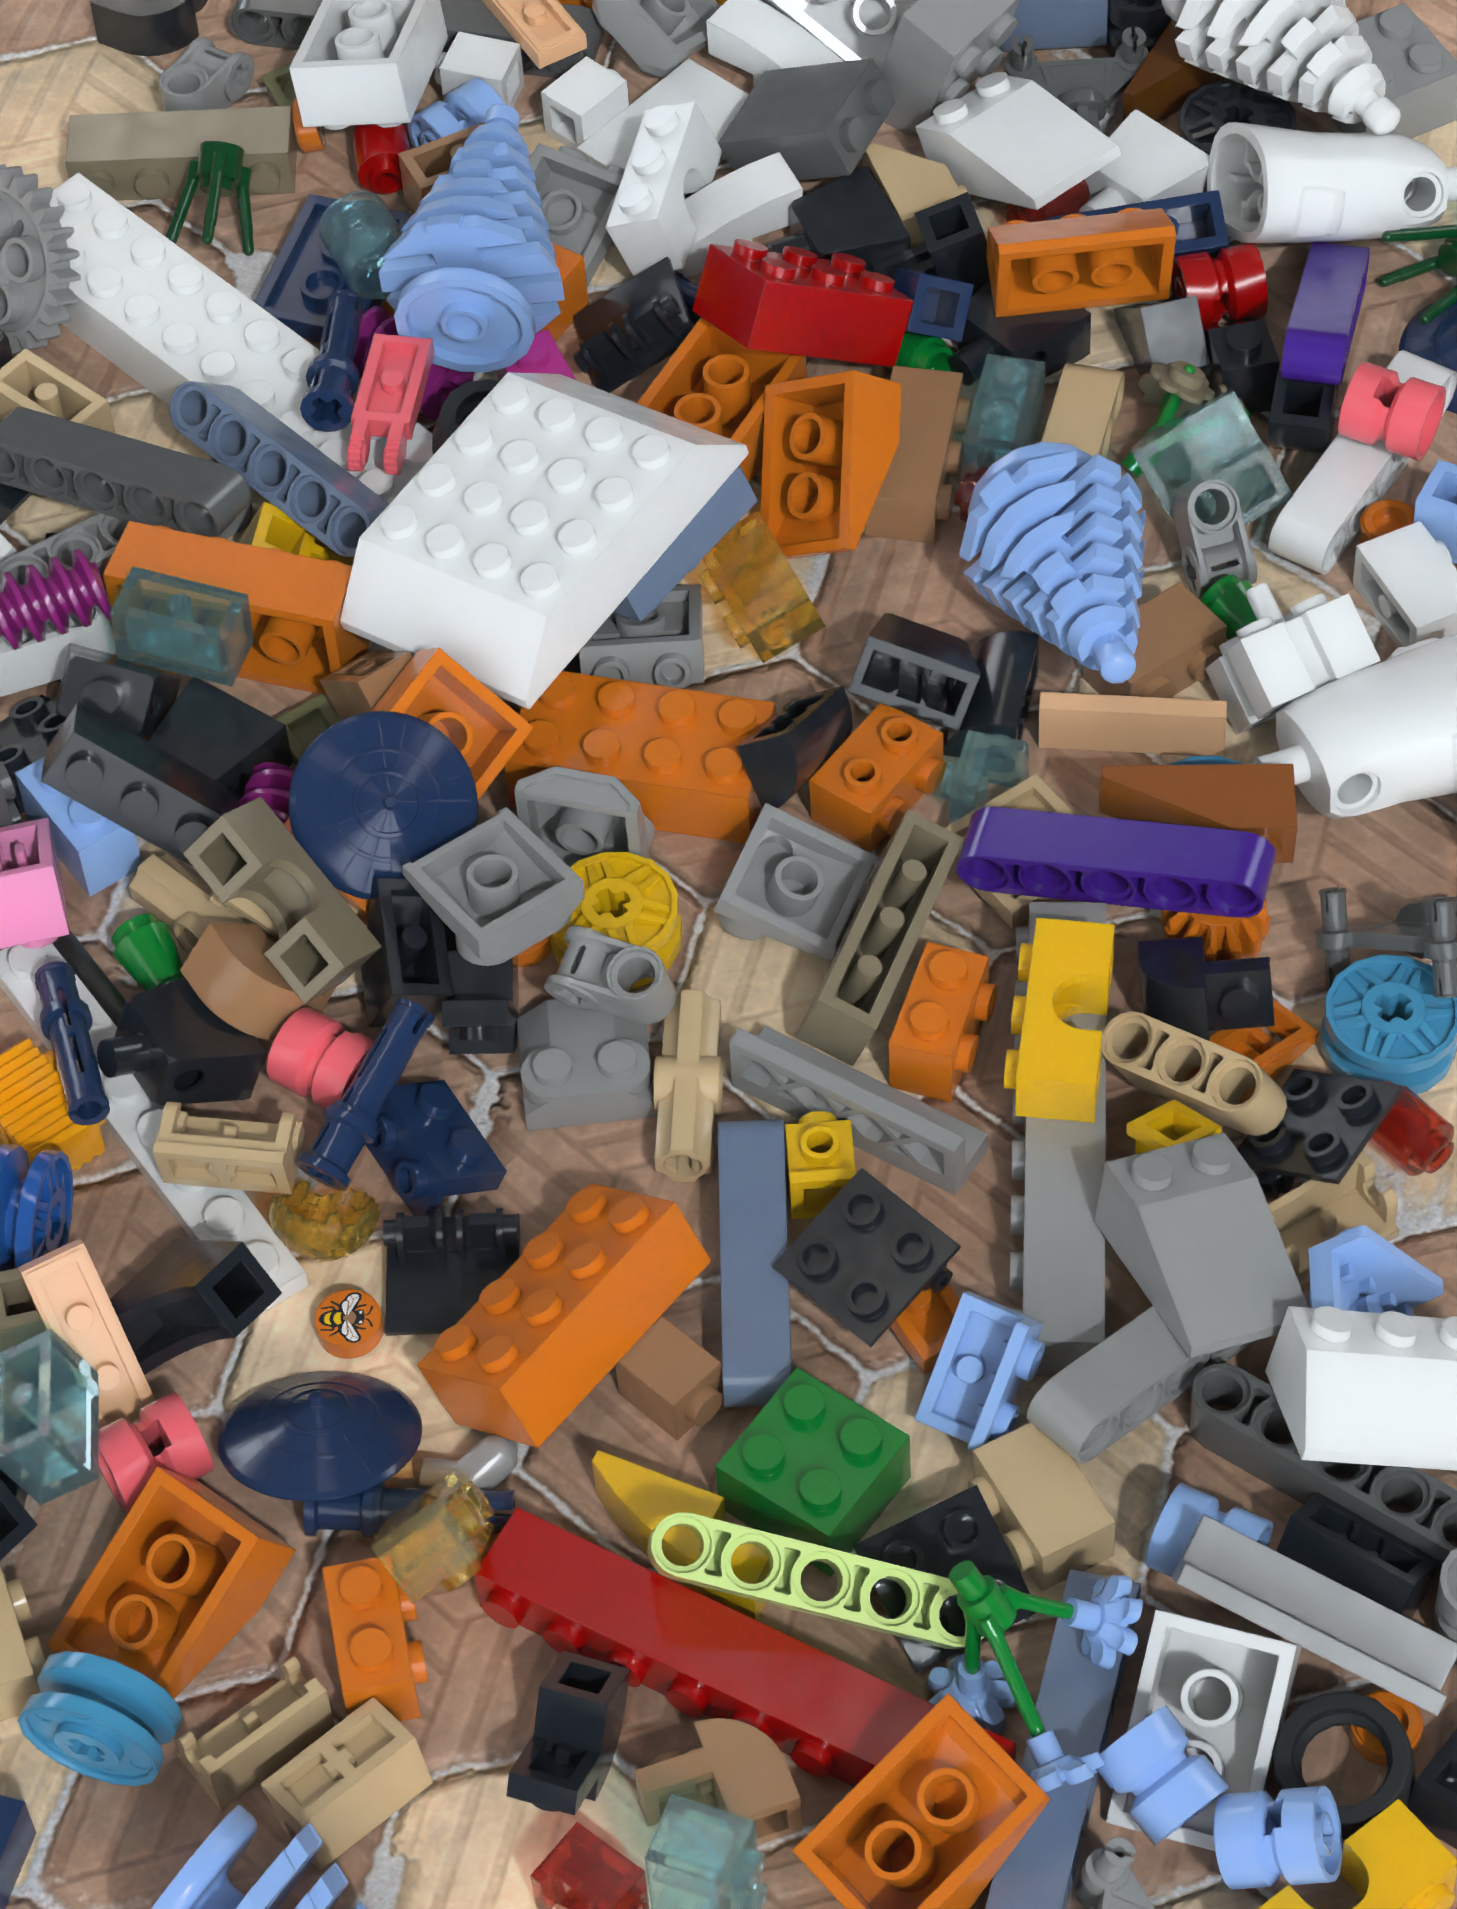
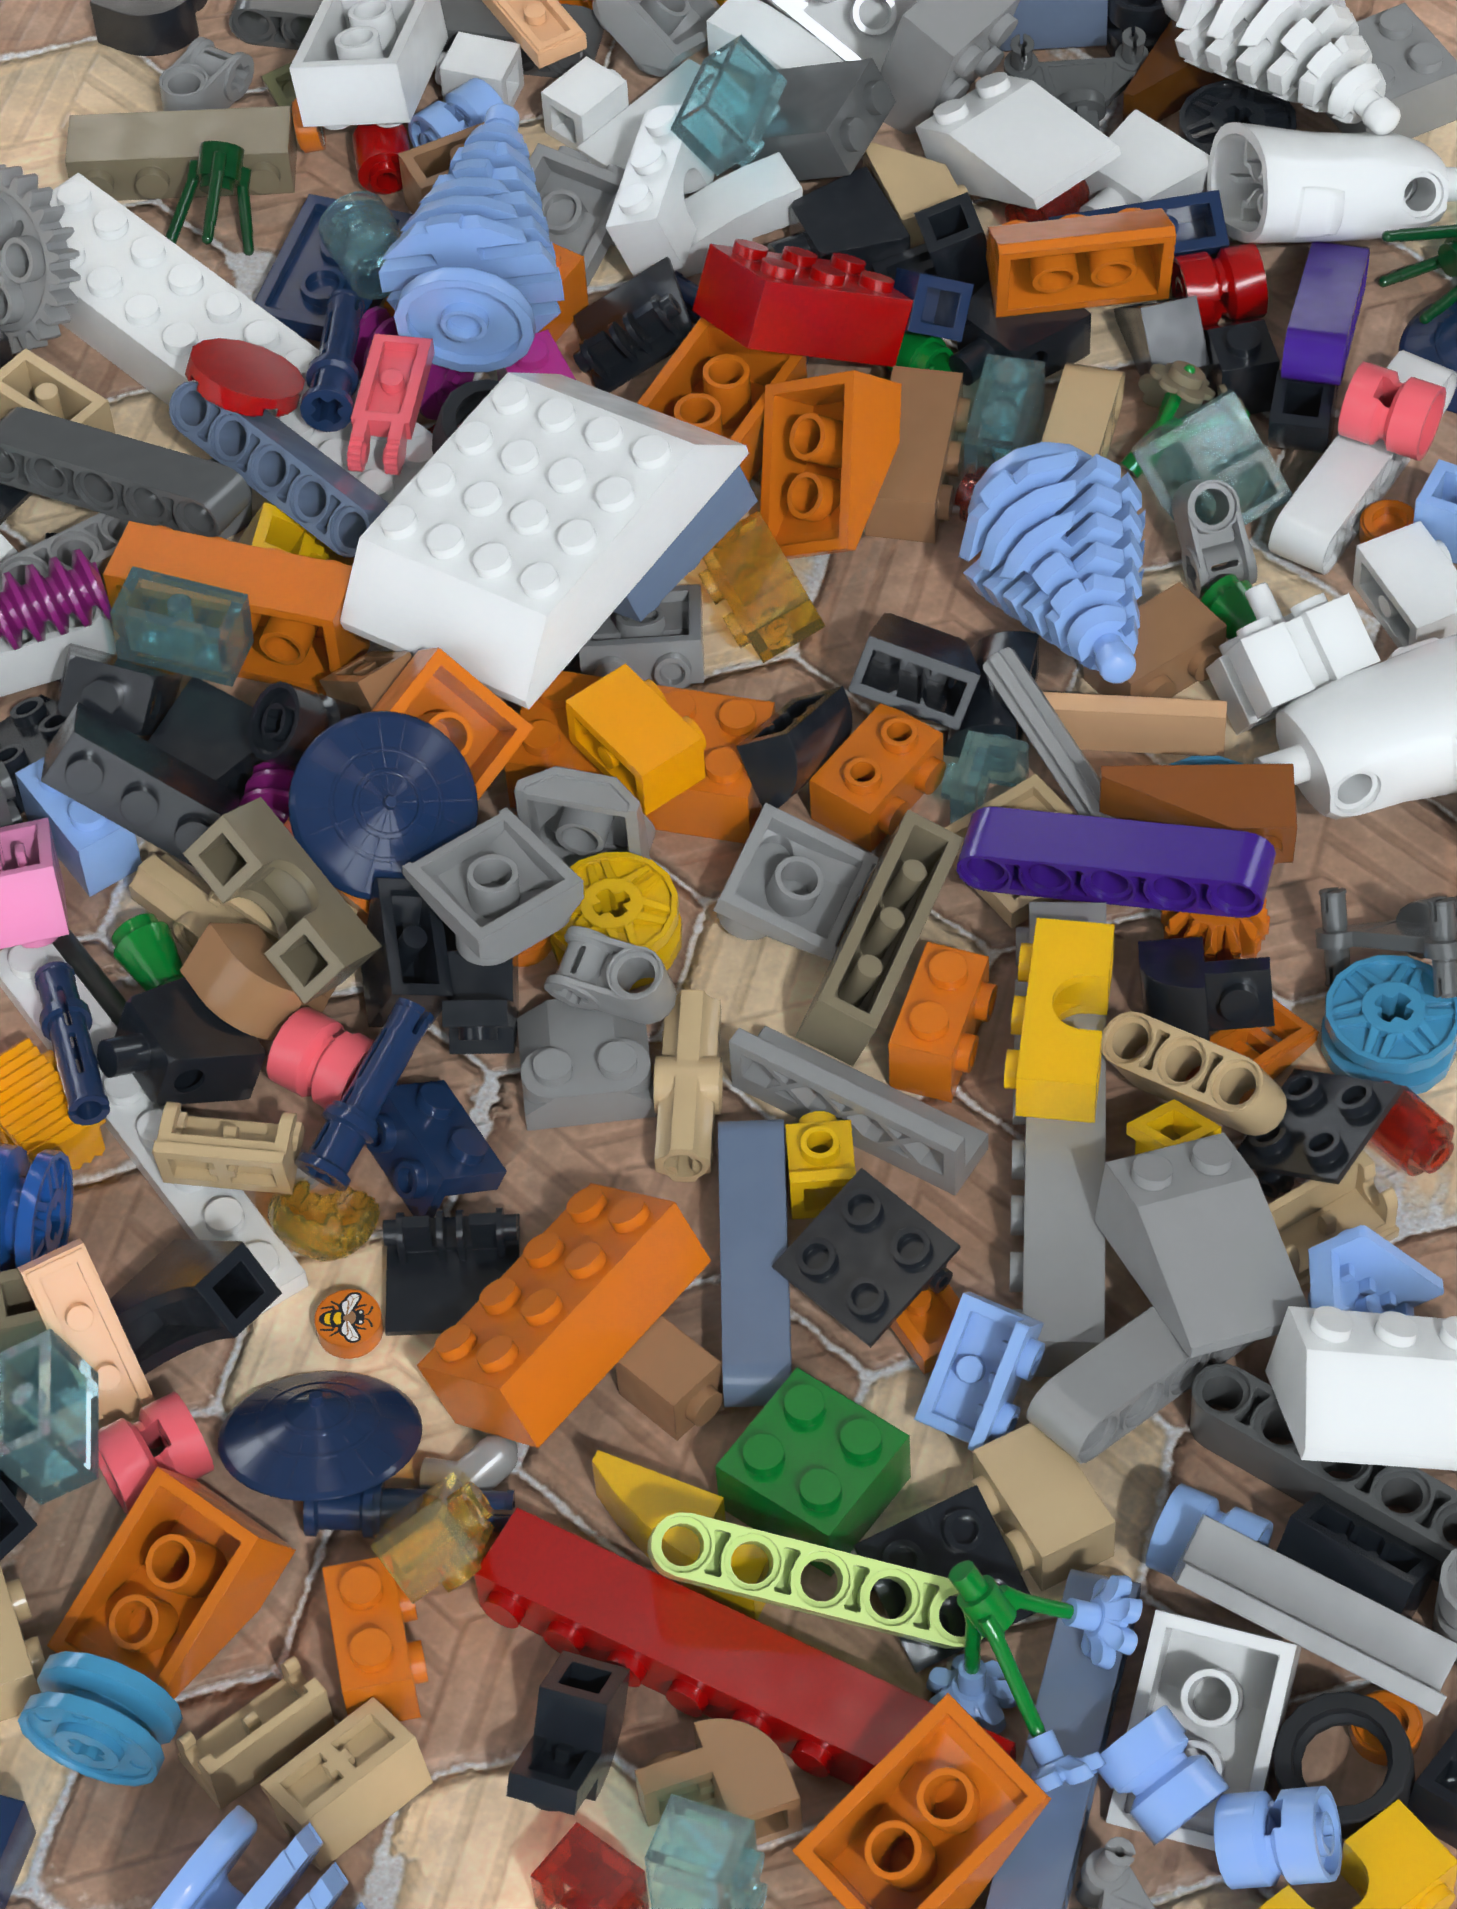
(244, 377): none -> red tile
(290, 719): none -> black wheel
(637, 737): none -> light orange brick
(729, 106): none -> clear light blue brick
(1045, 731): none -> light grey axle

